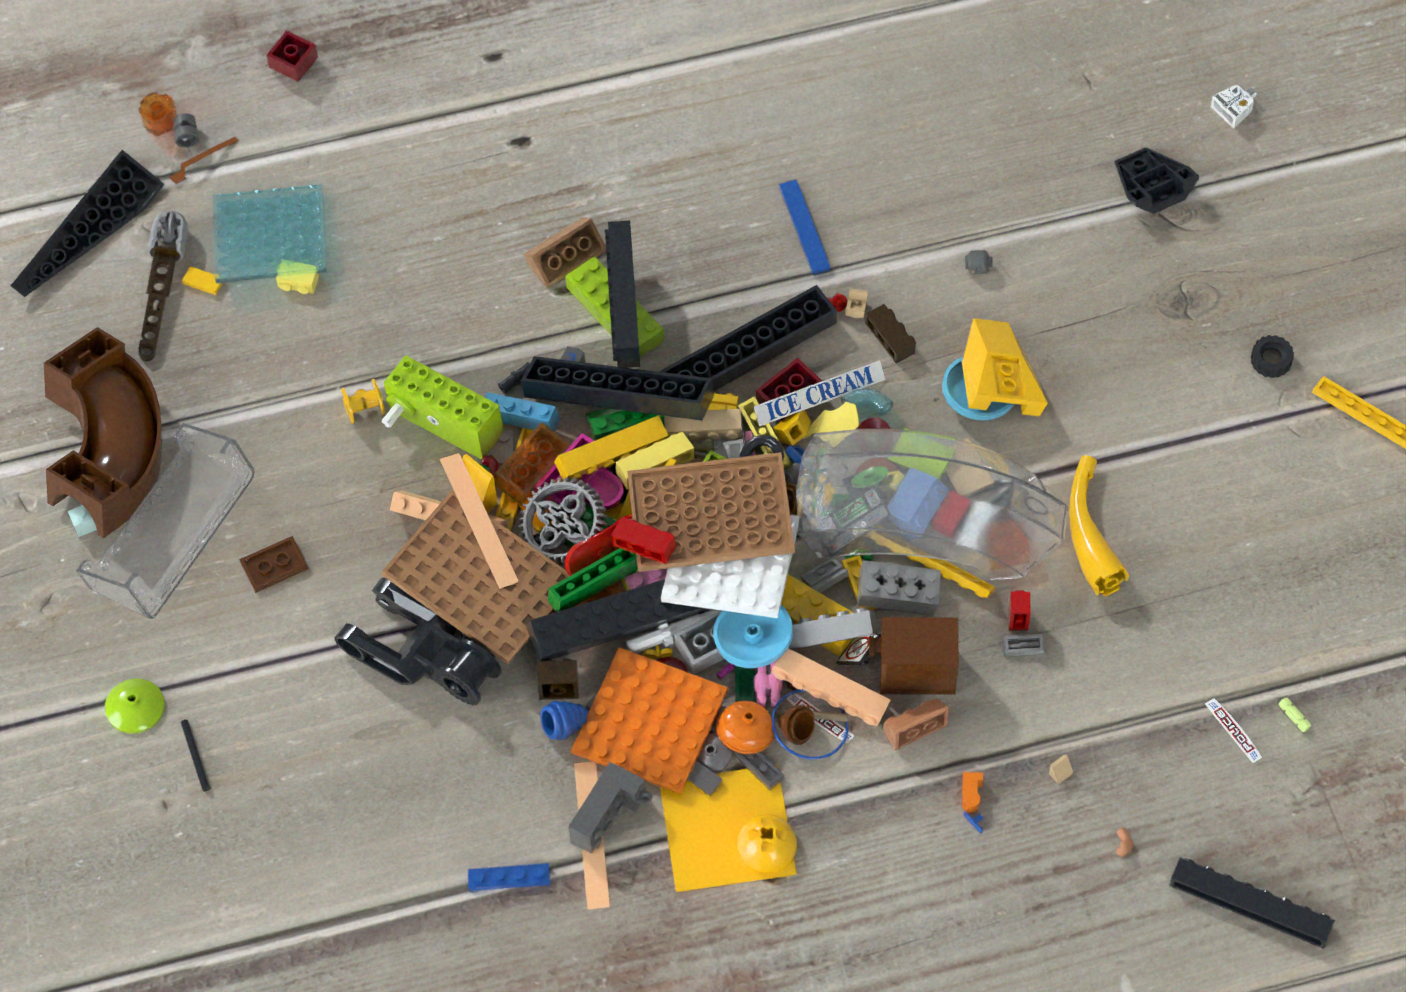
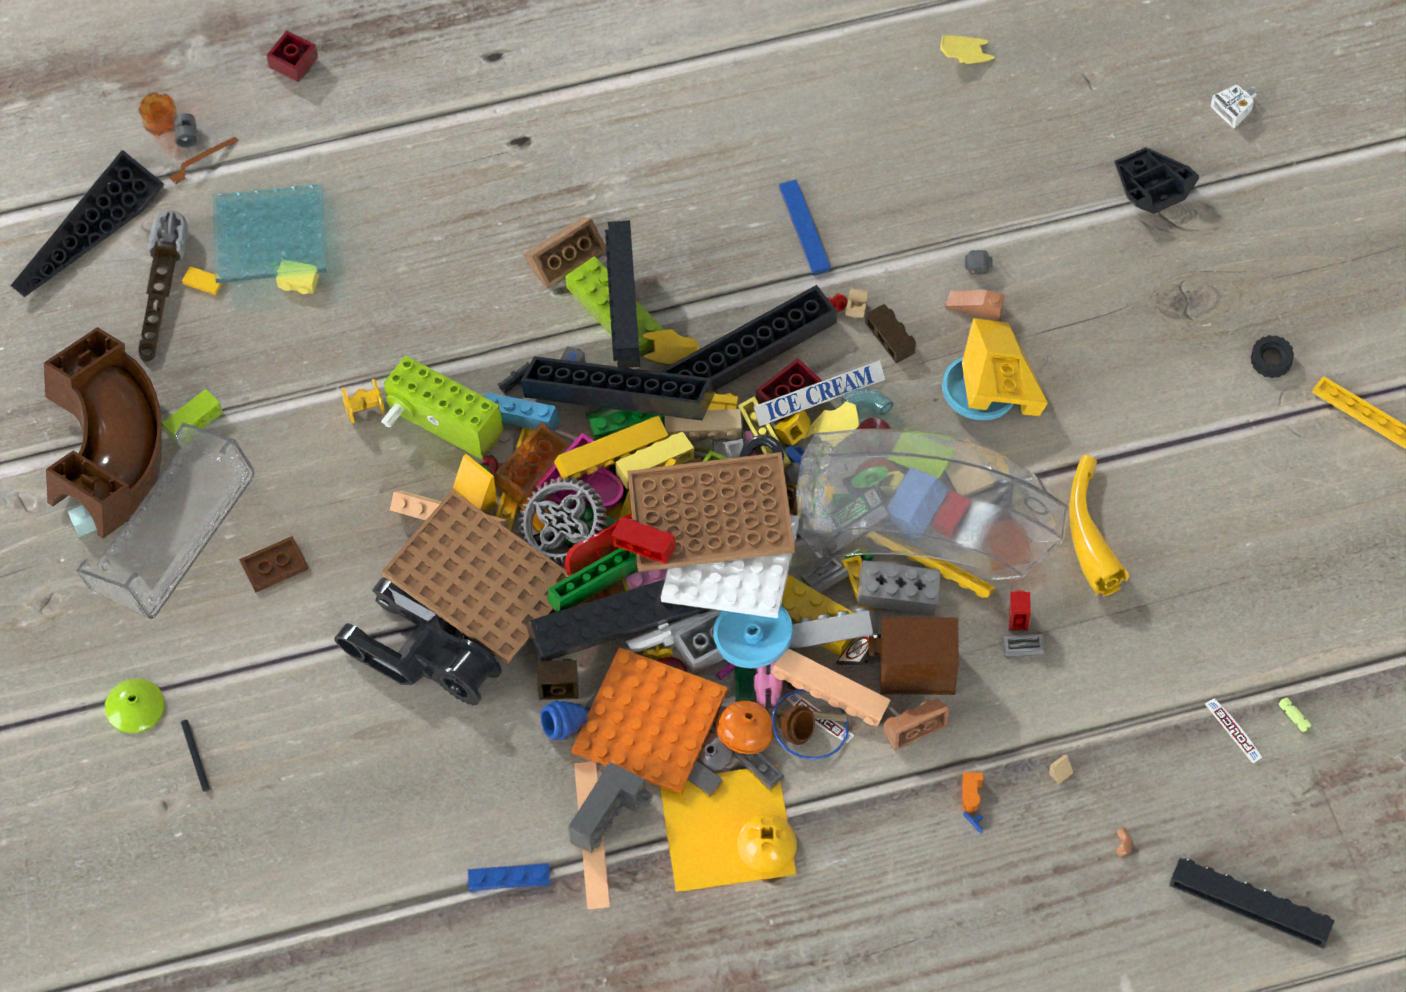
(196, 412): none -> lime brick
(479, 520): light nougat sticker -> none
(670, 346): none -> yellow shield
(965, 49): none -> light yellow shield
(977, 302): none -> nougat slope

